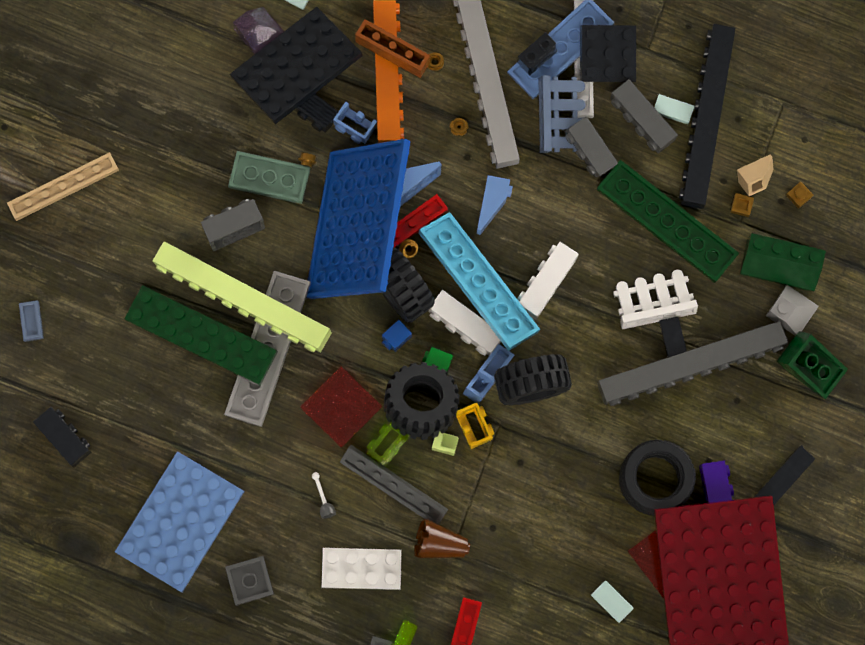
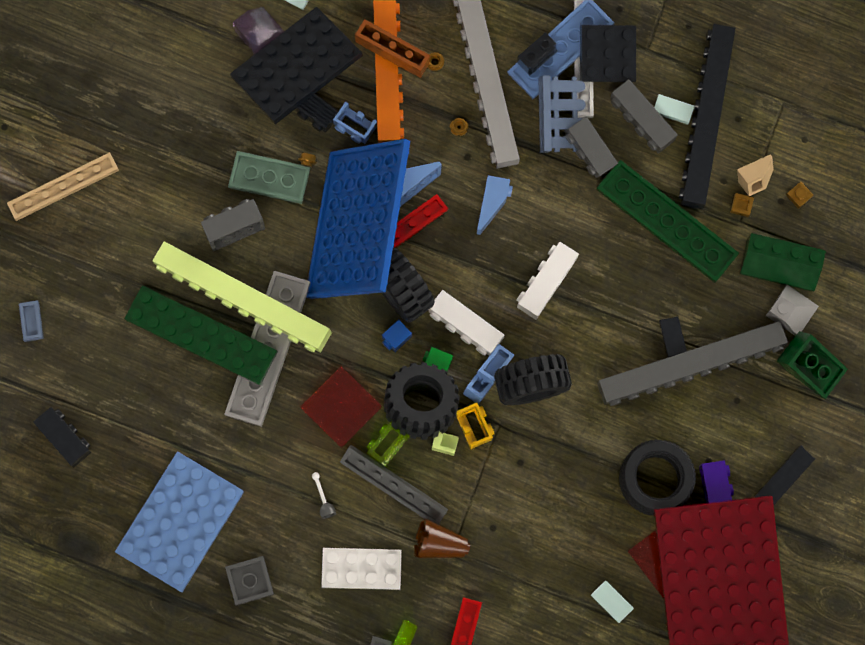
(412, 251): pearl gold plate -> none
(479, 281): medium azure plate -> none
(666, 309): white fence -> none

